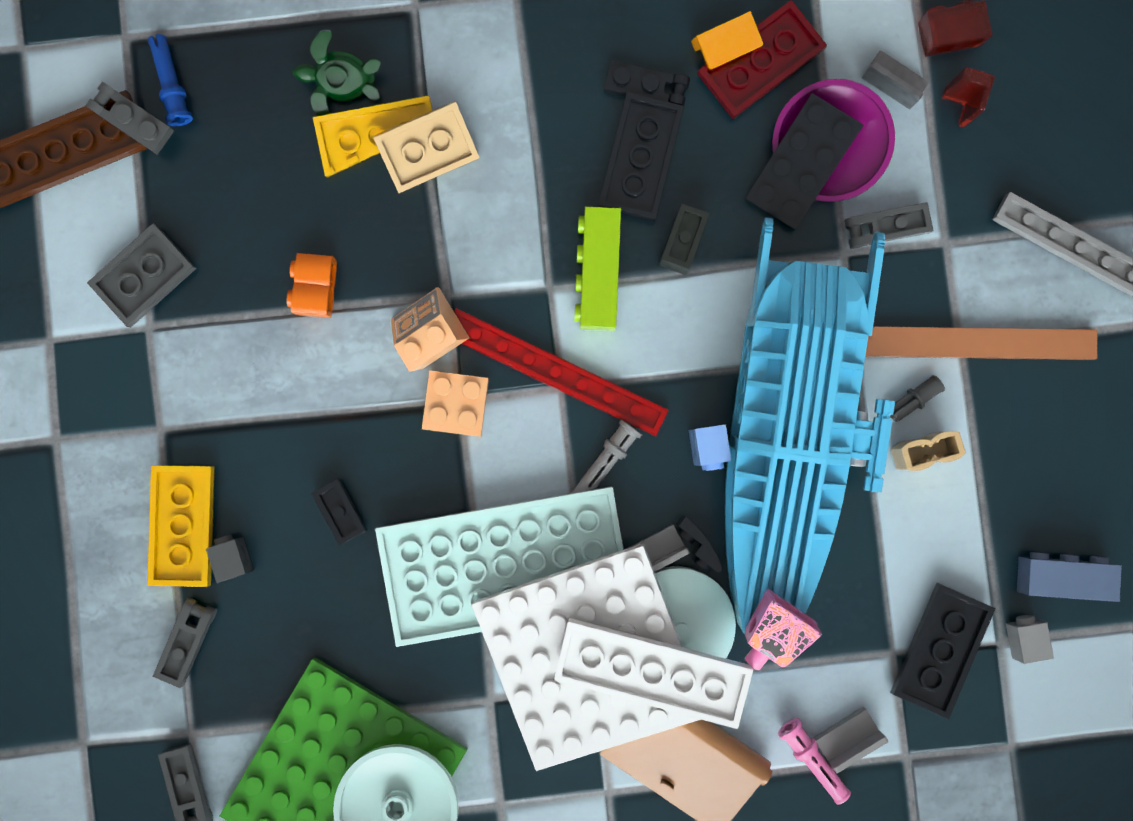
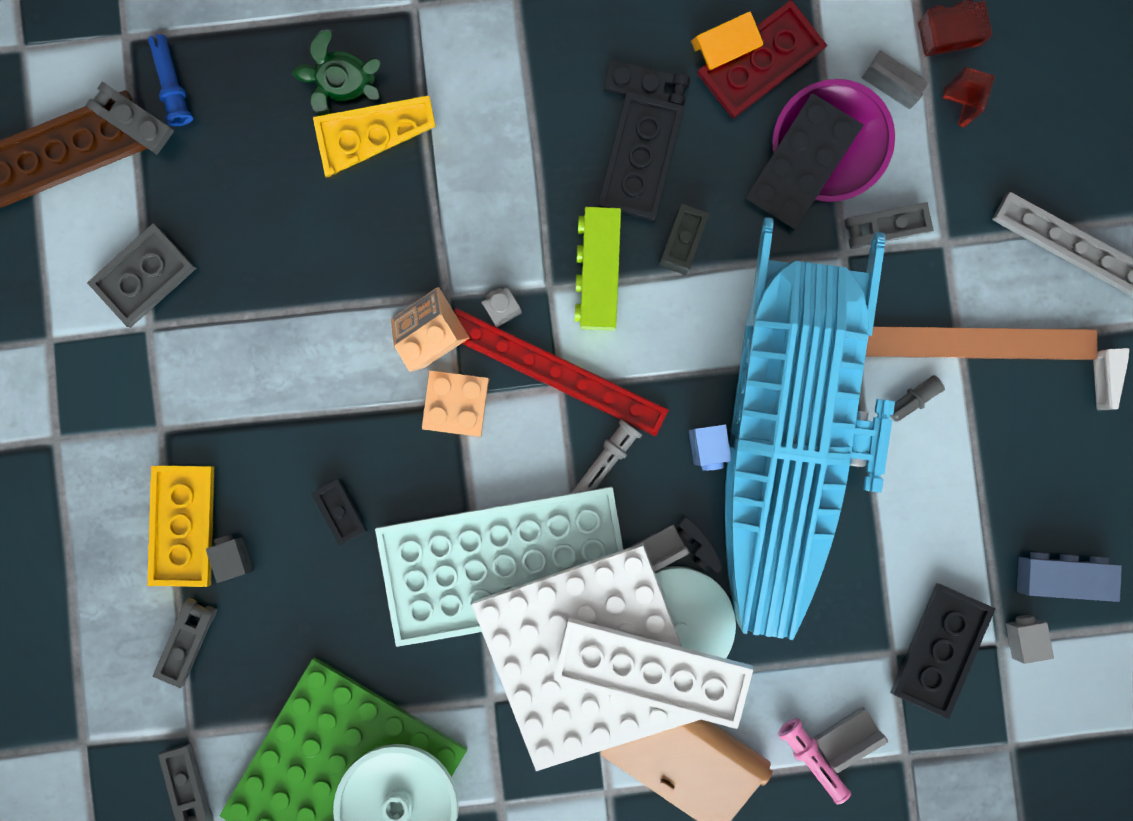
(312, 285): orange brick -> none
(426, 147): tan plate -> none
(501, 306): none -> light grey brick
(778, 632): bright pink torso -> none
(932, 448): tan brick -> none
(1109, 377): none -> white slope

